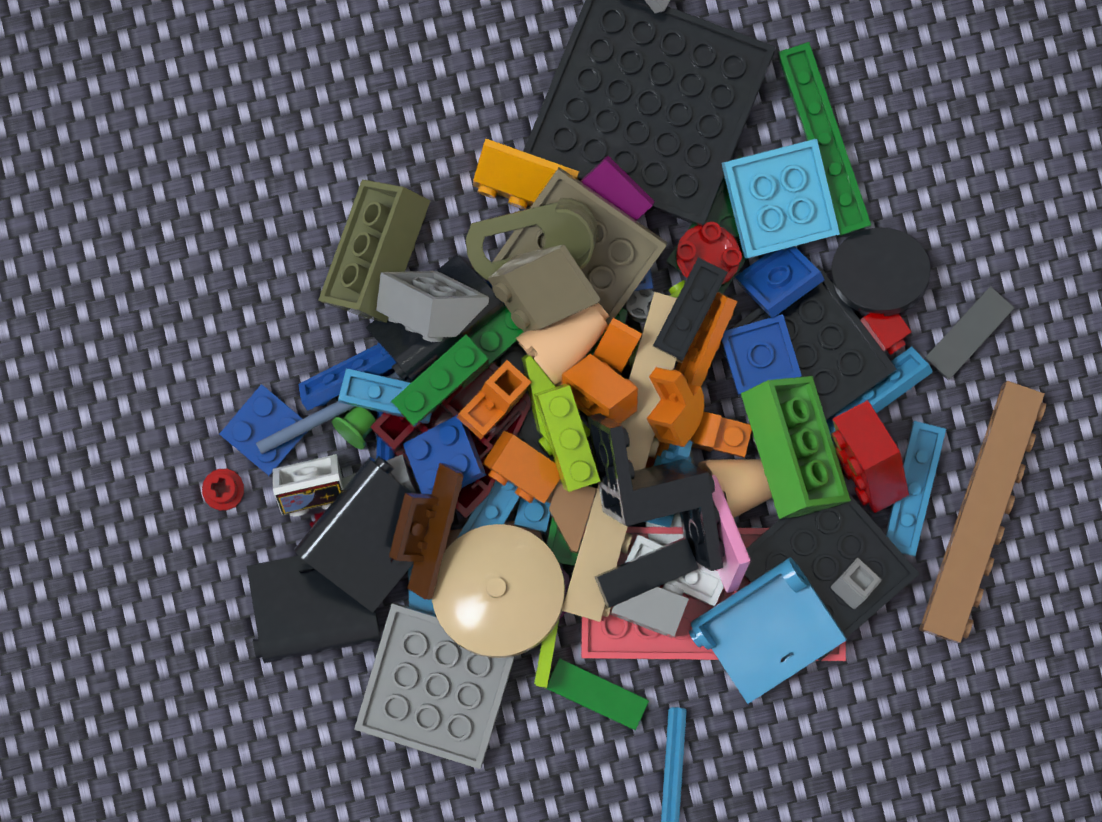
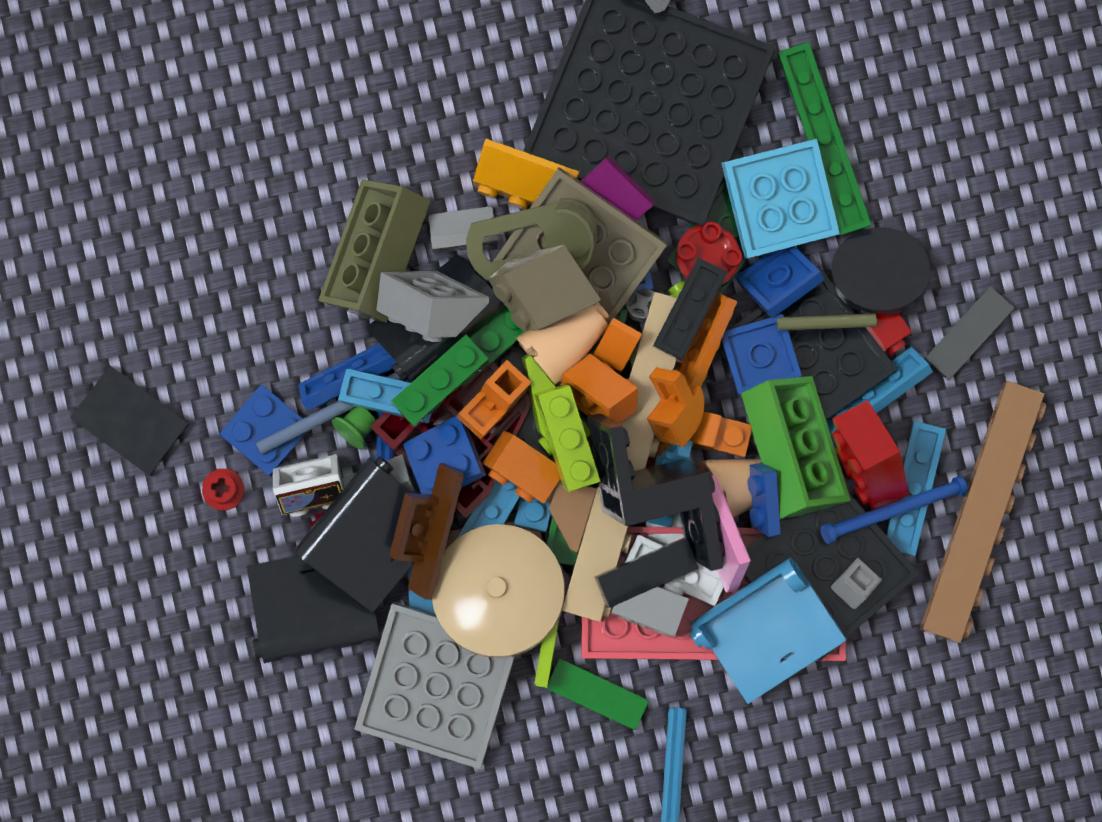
(130, 420): none -> black tile
(451, 229): none -> light grey panel
(765, 504): none -> blue plate
(826, 322): none -> olive bar
(956, 487): none -> blue bar

